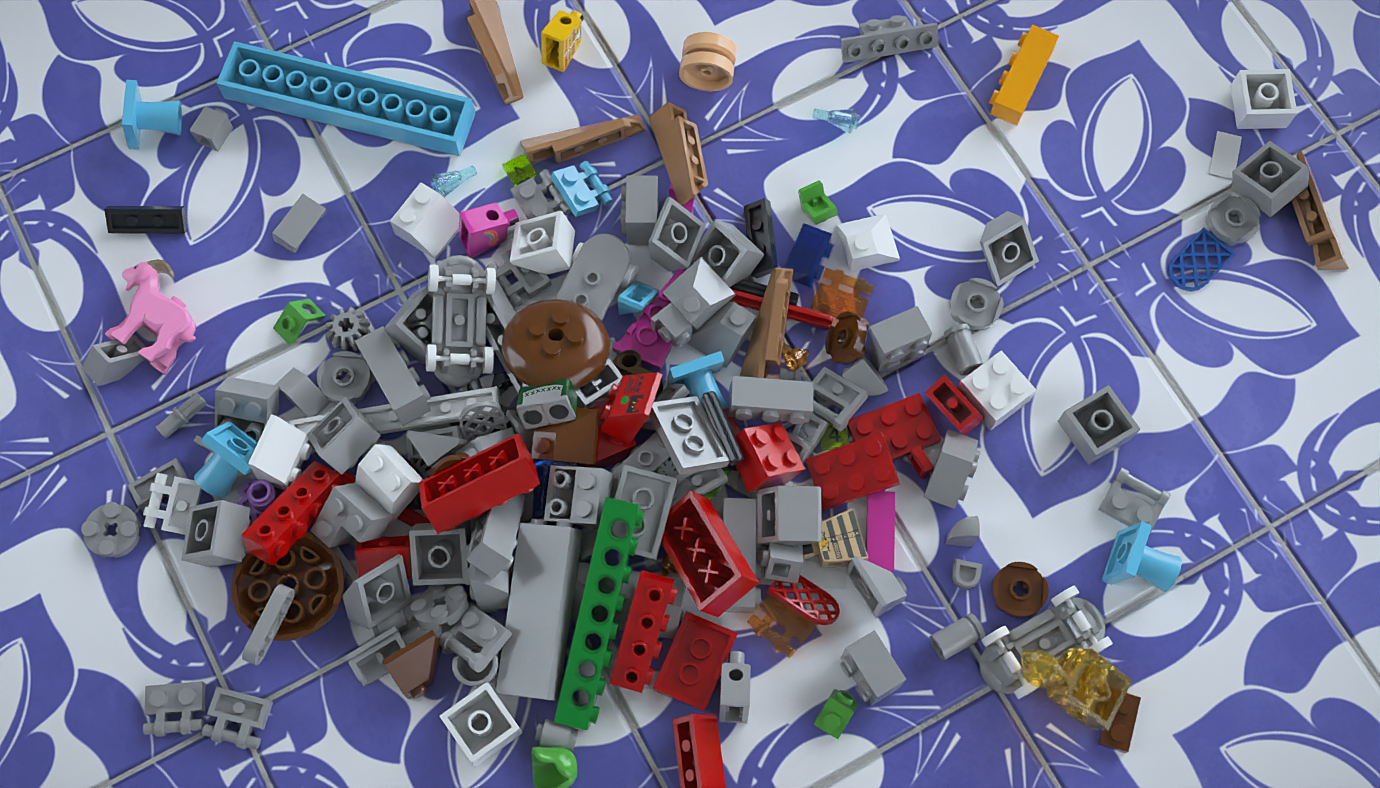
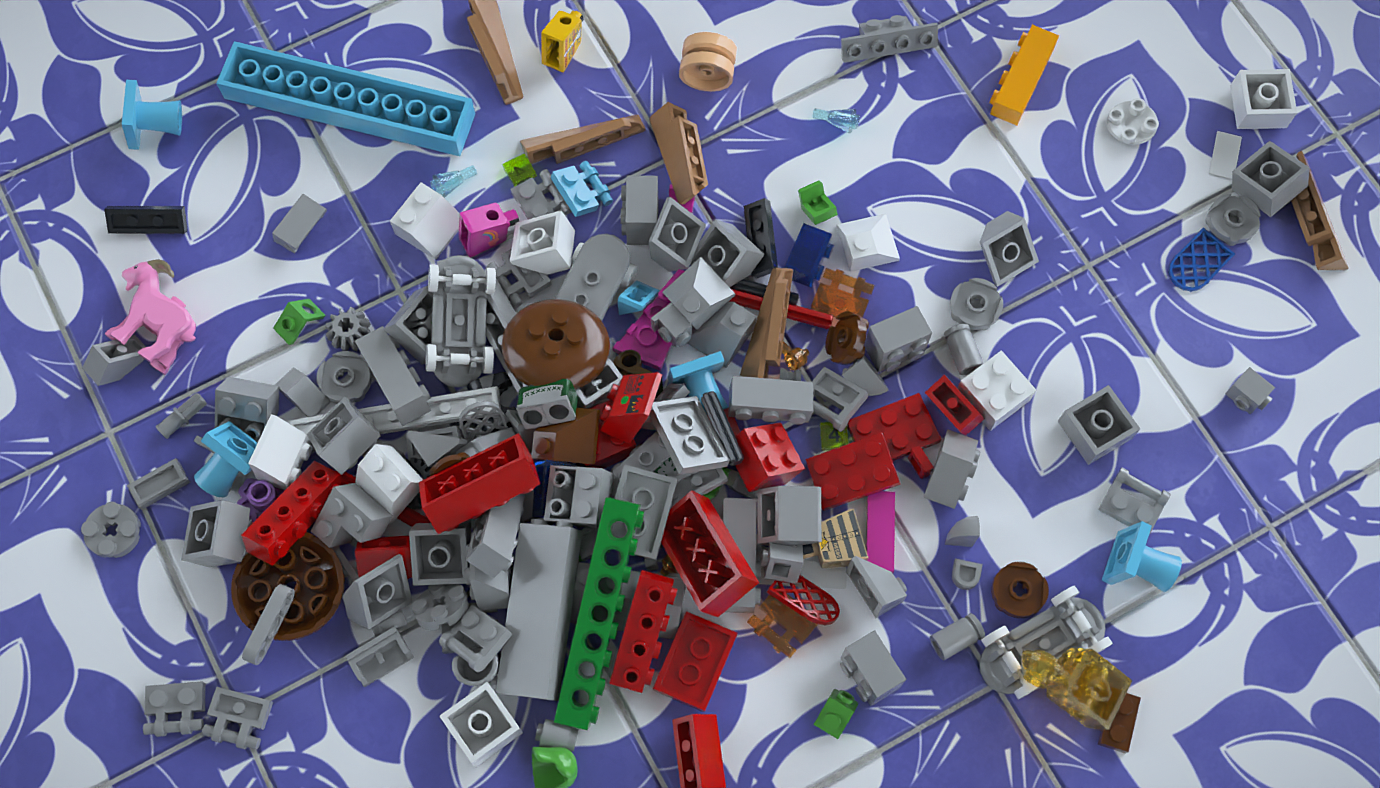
(182, 496): white plate -> none
(211, 128): light grey brick -> none
(415, 665): reddish brown slope -> none
(735, 689): light grey torso -> none
(807, 436): light grey slope -> none
(1132, 122): none -> white dish
(1250, 391): none -> light grey brick

